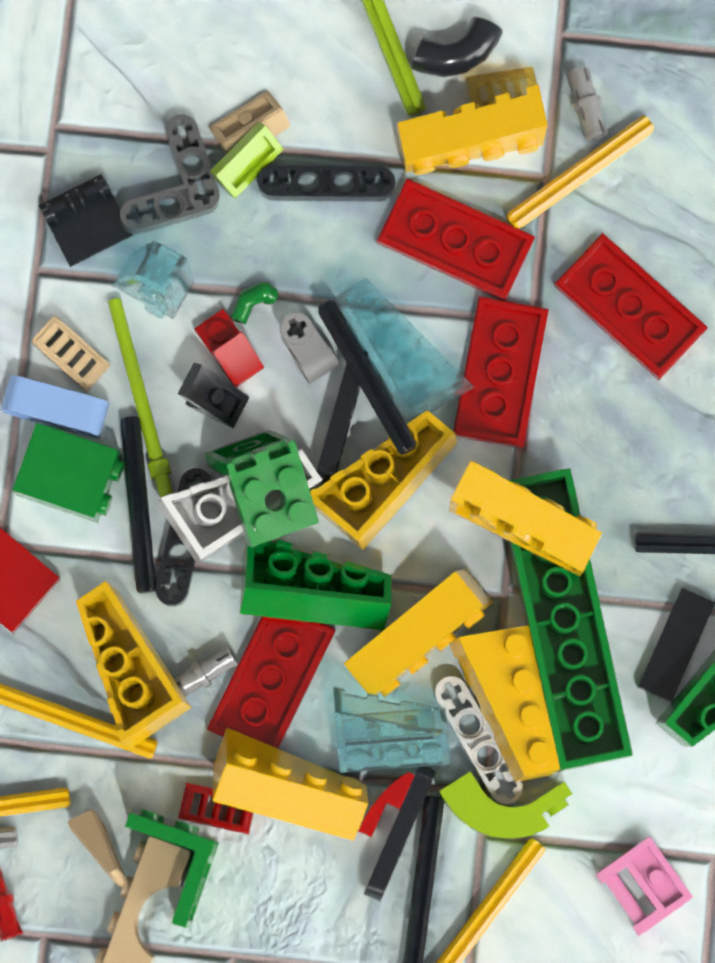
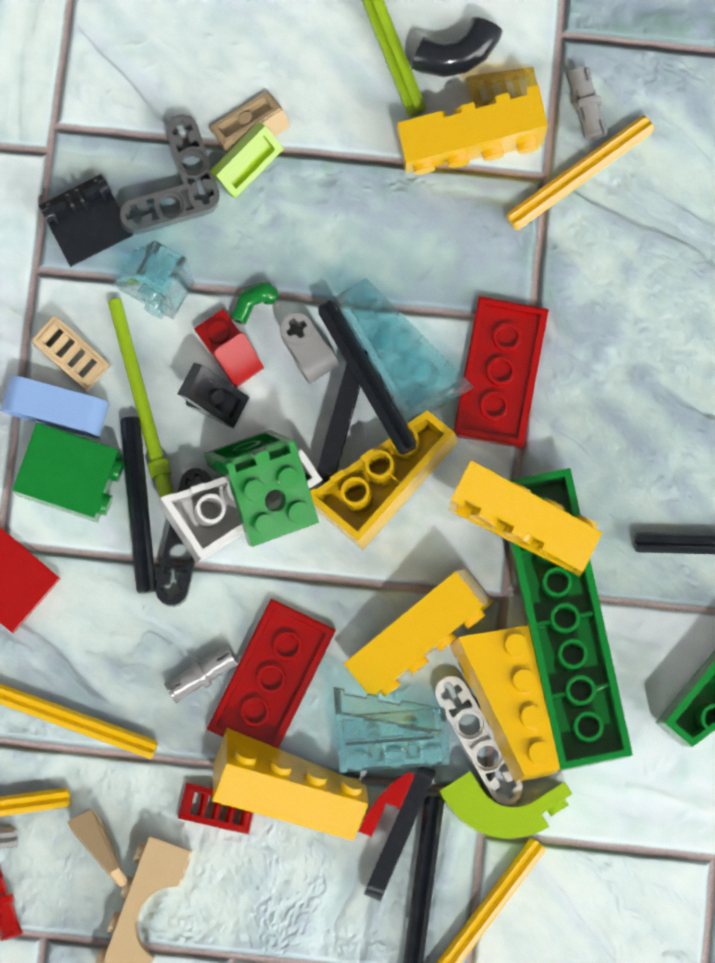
(133, 675): yellow wedge -> none
(185, 836): green bracket -> none
(312, 588): green wedge -> none
(326, 190): black beam -> none
(455, 239): red tile -> none
(630, 306): red tile -> none
(655, 880): bright pink plate -> none
(676, 645): black tile -> none

